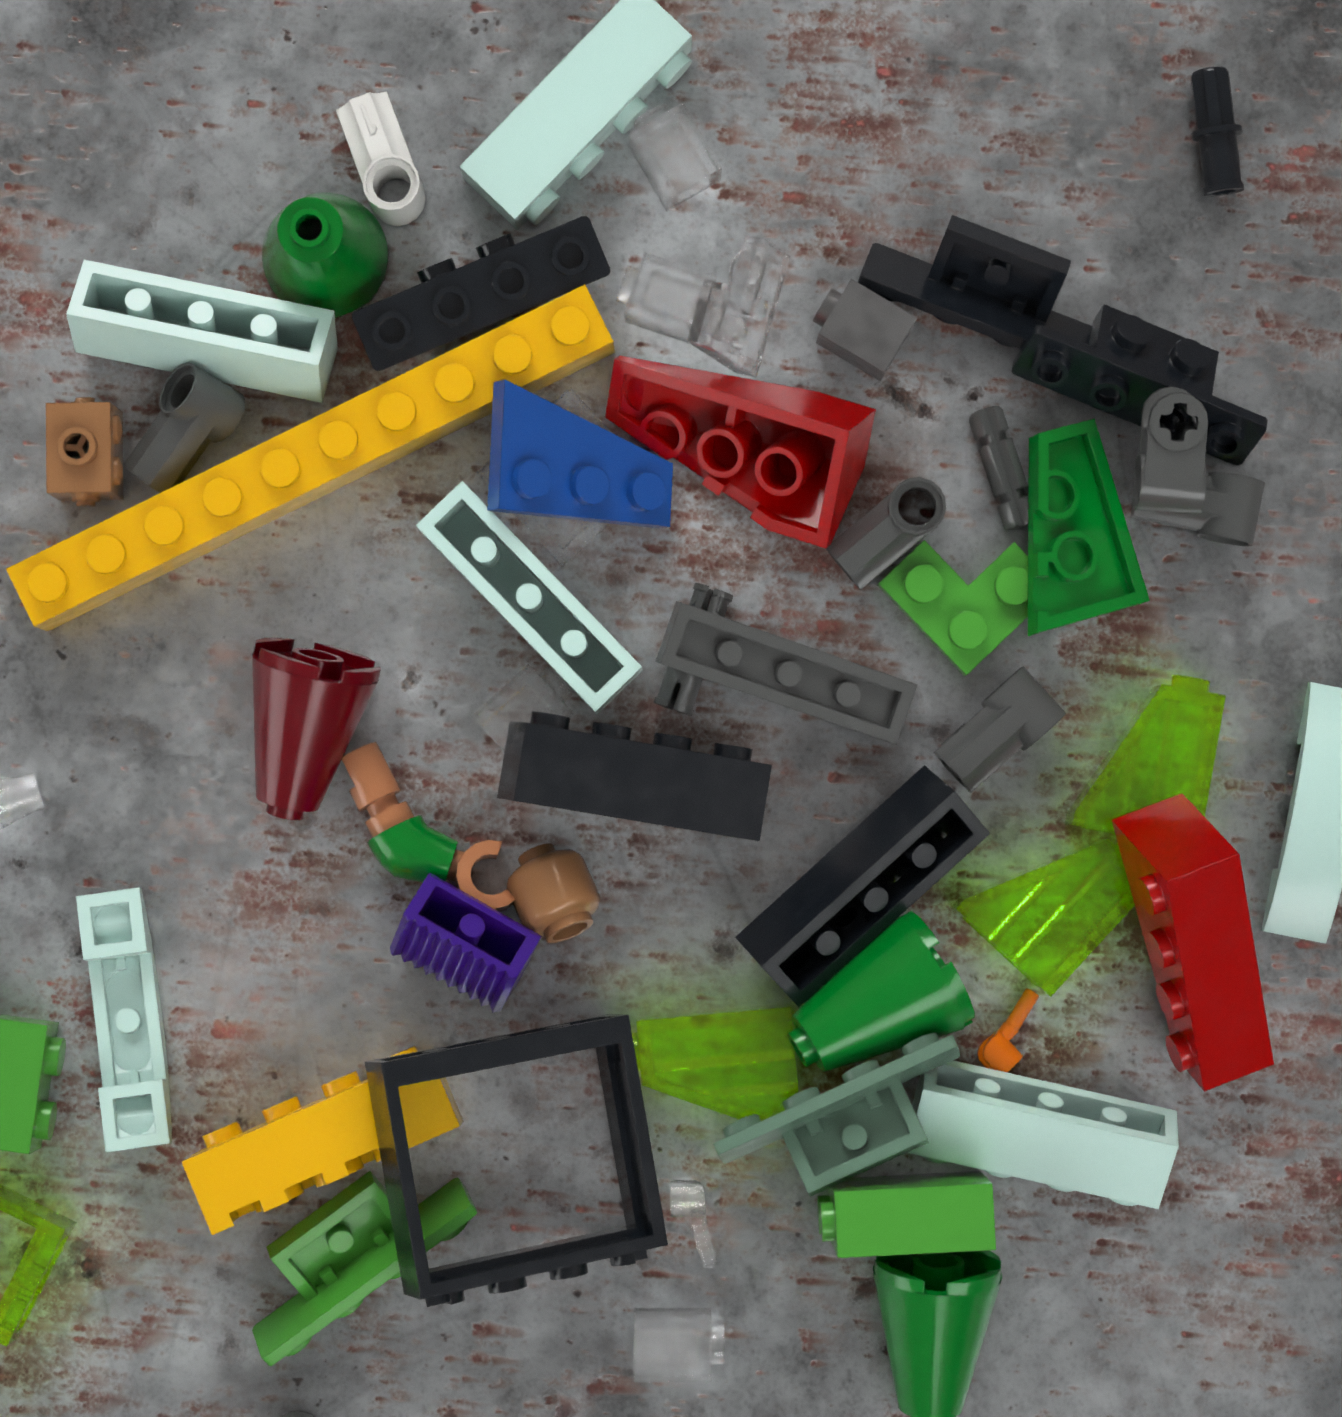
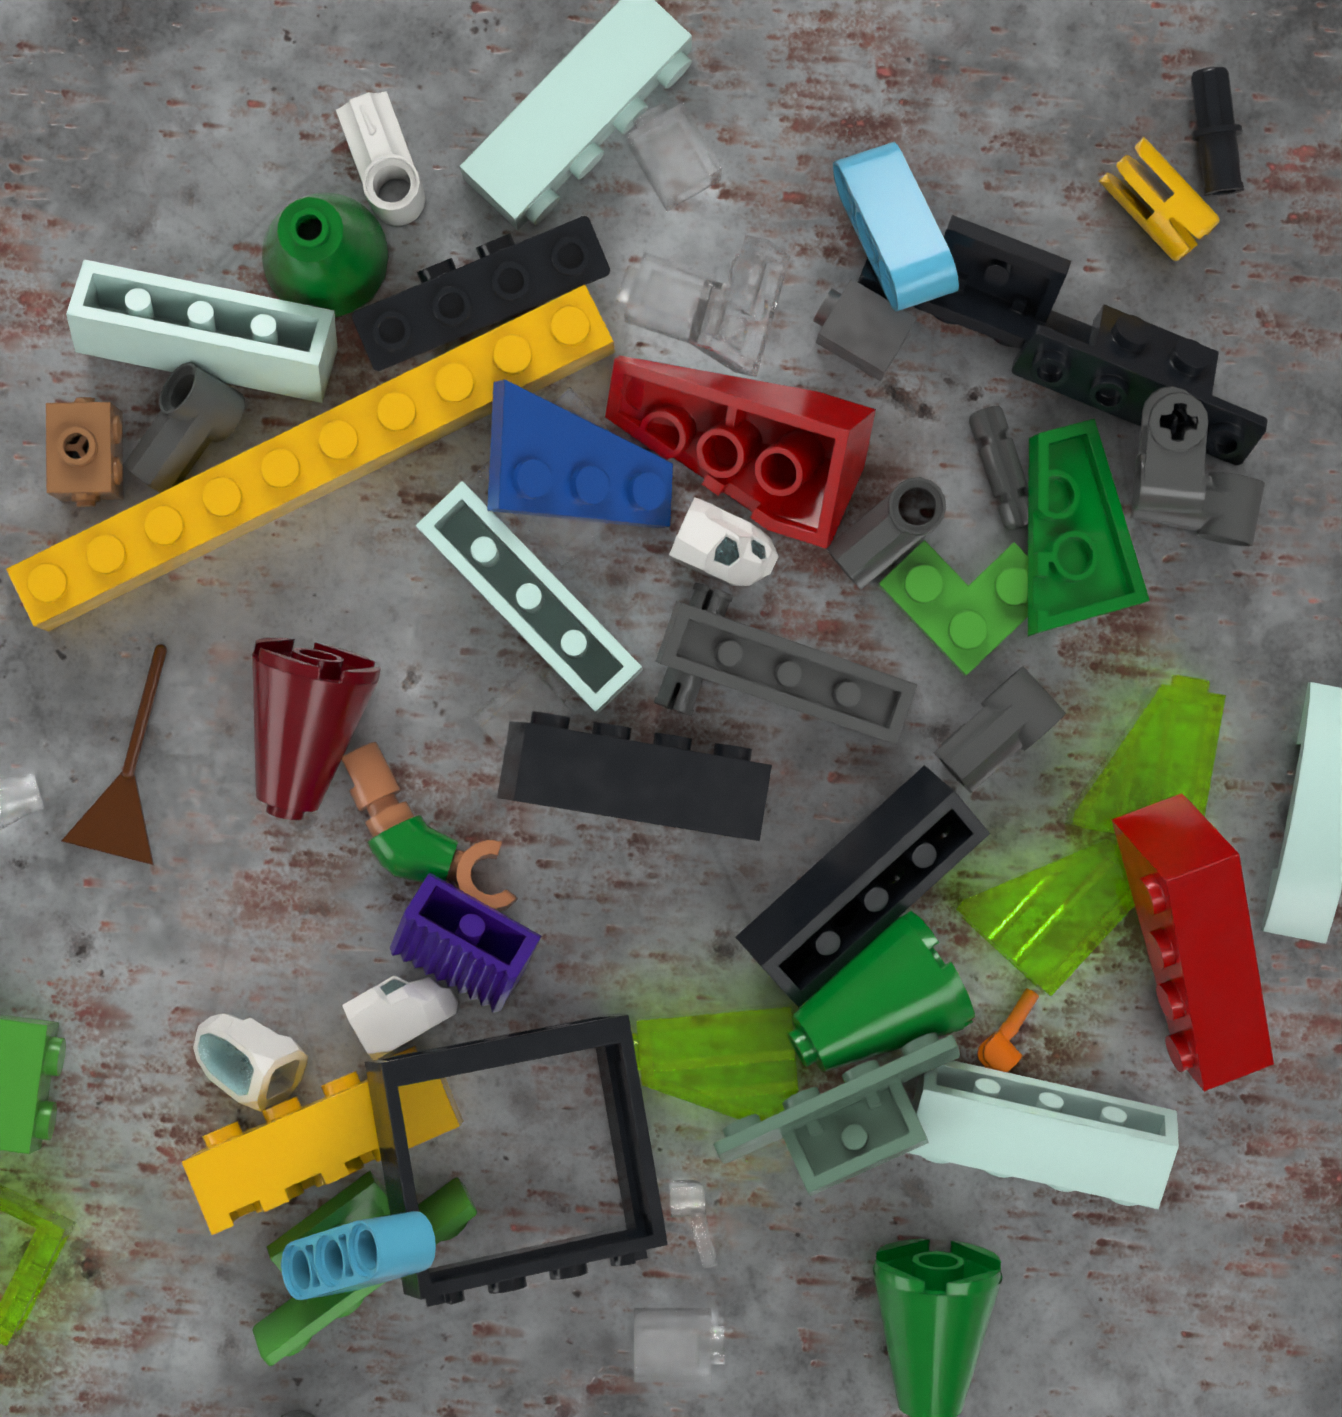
(116, 819): none -> reddish brown piece
(127, 1019): light aqua slope -> none
(249, 1060): none -> white rock
(358, 1255): none -> medium azure beam
(398, 1012): none -> white rock
(553, 892): medium nougat head -> none
(723, 546): none -> white rock
(895, 226): none -> medium azure beam
(908, 1214): bright green brick -> none
(1174, 215): none -> yellow arm

